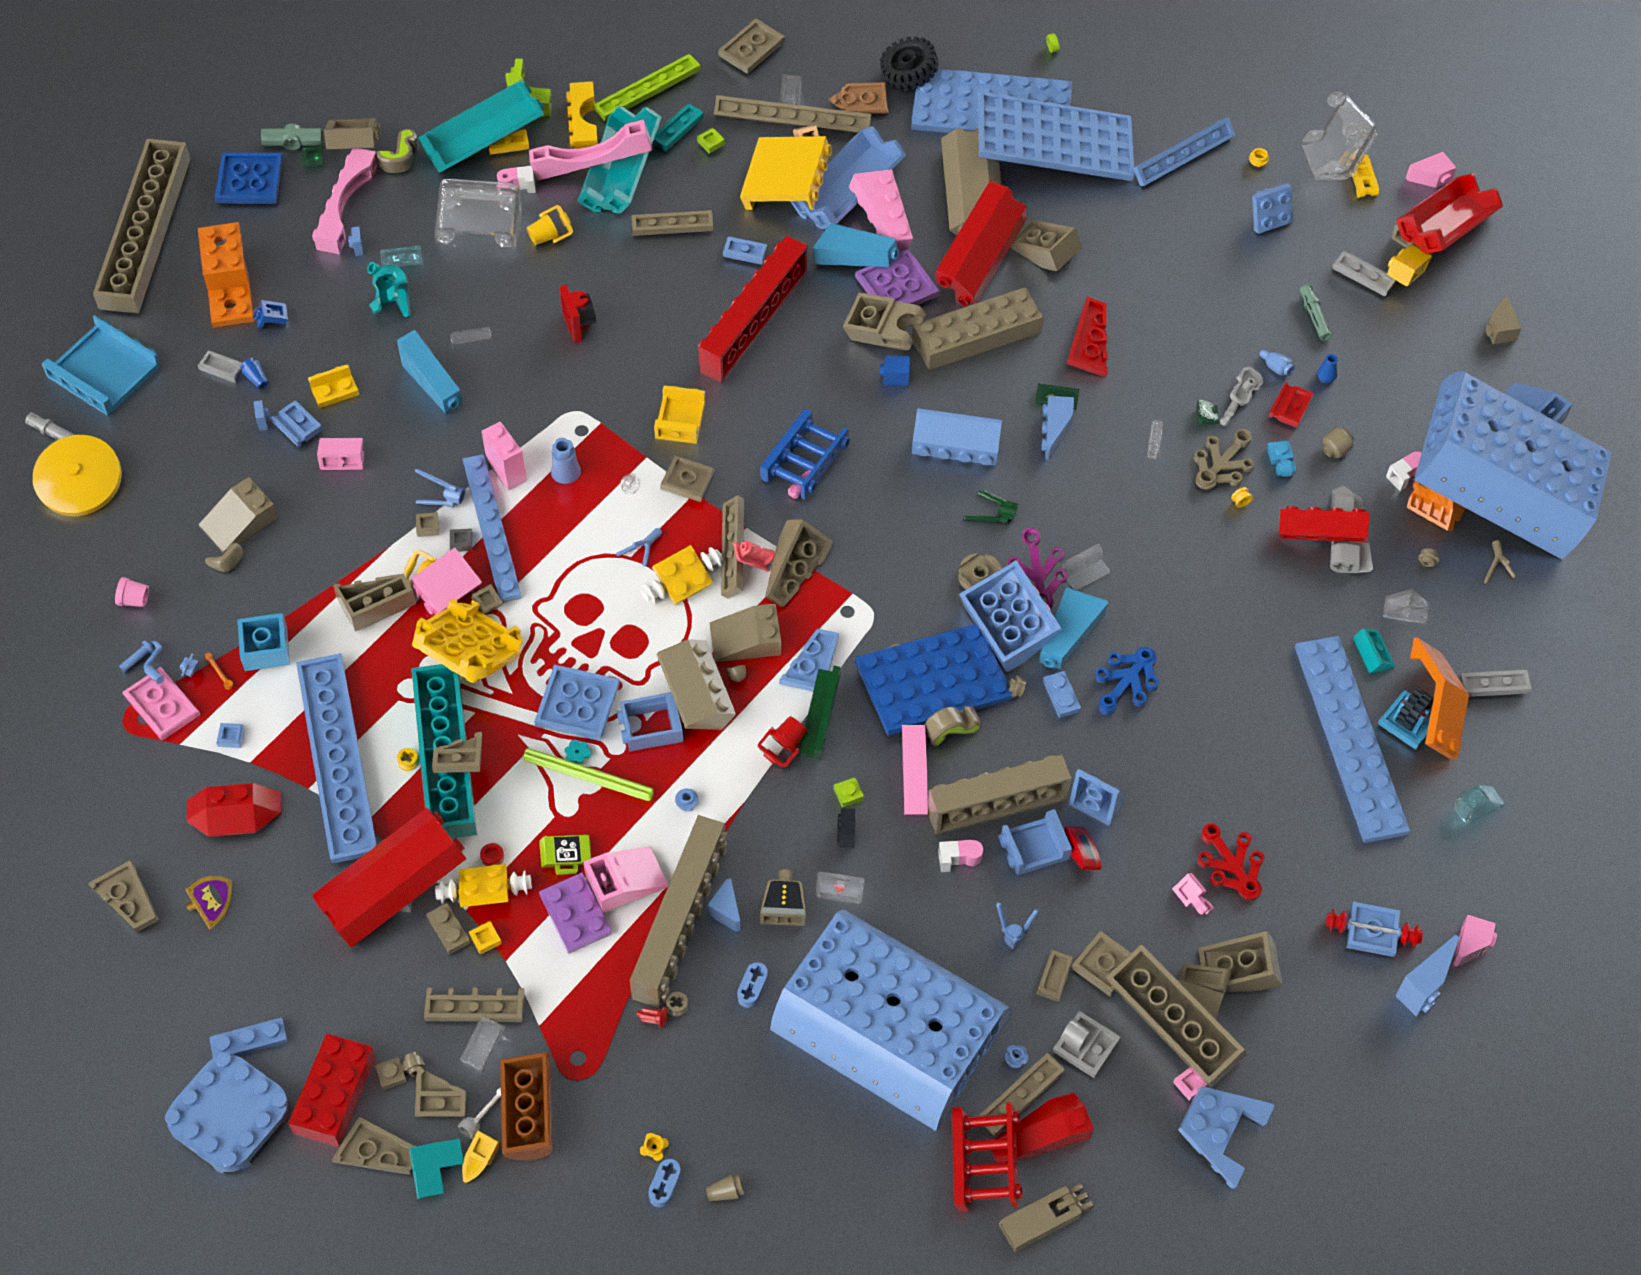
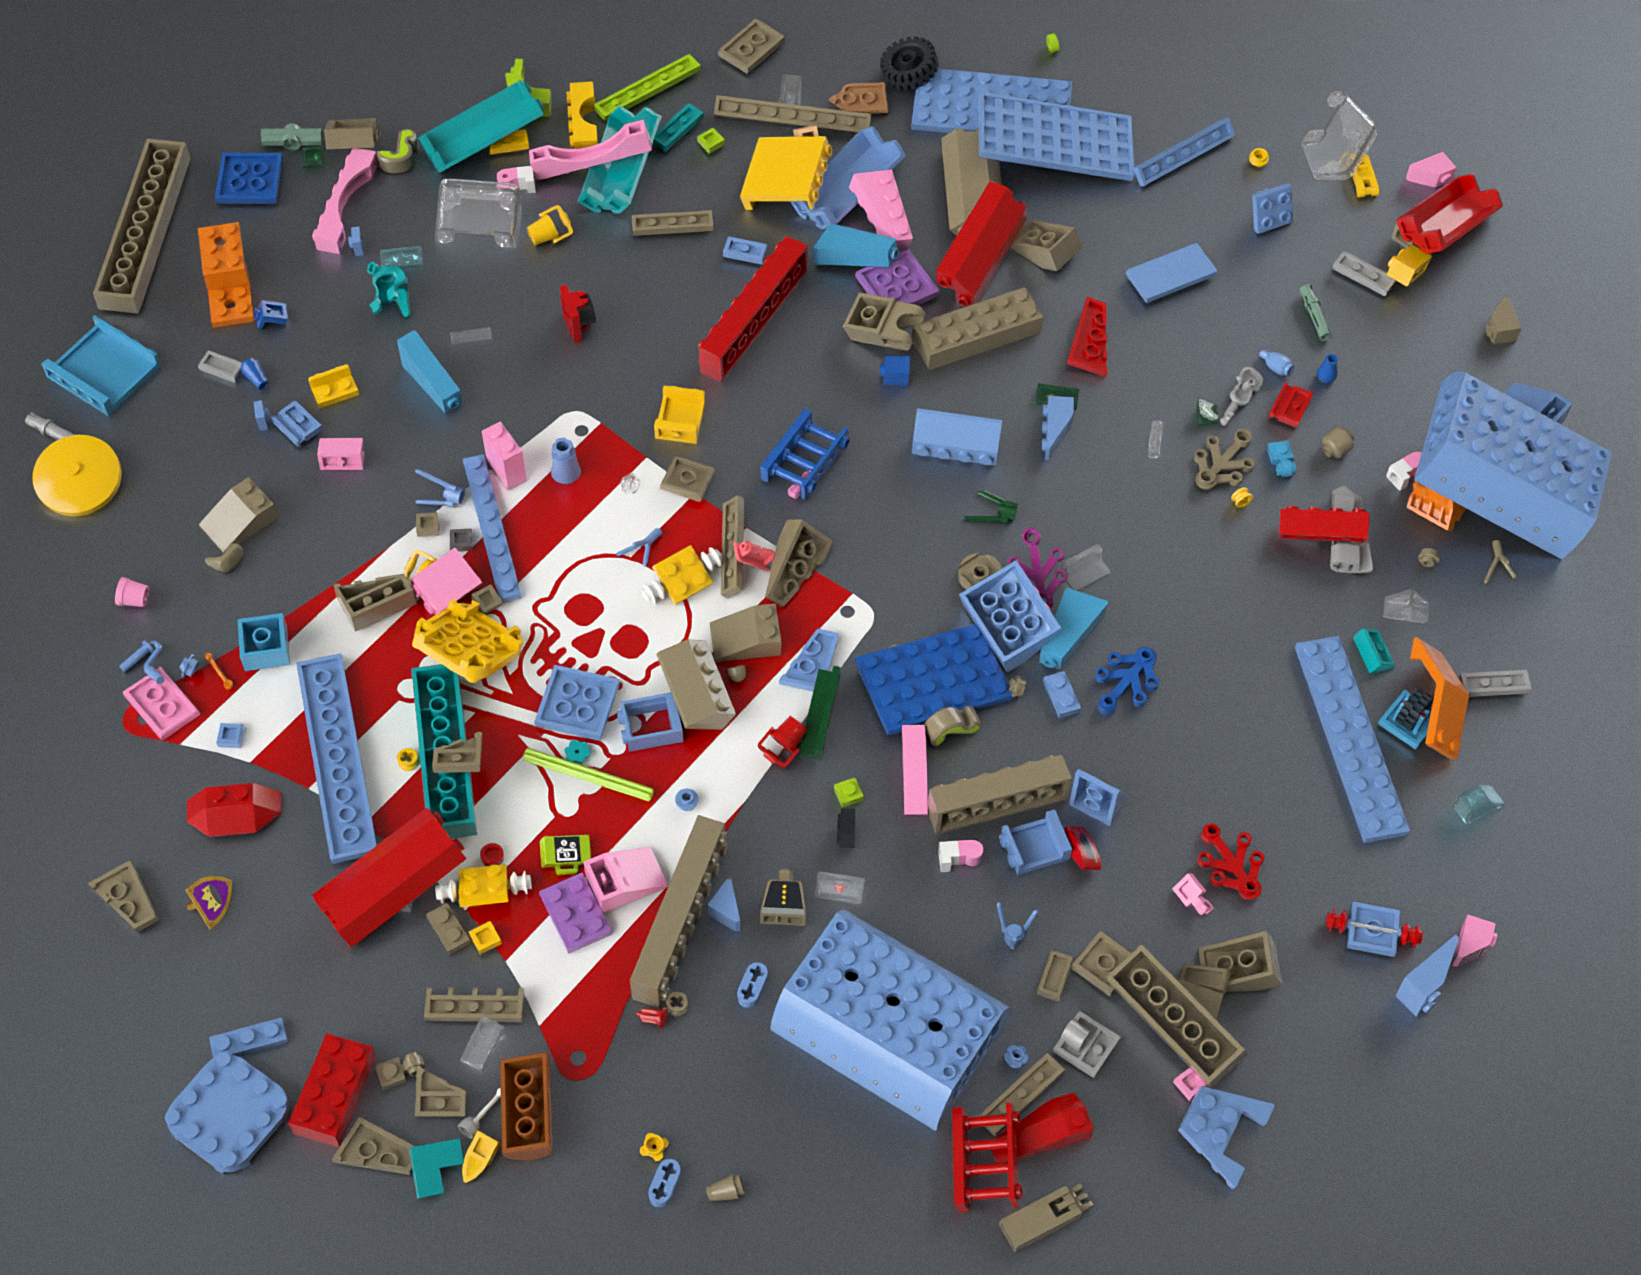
(1171, 272): none -> medium blue tile

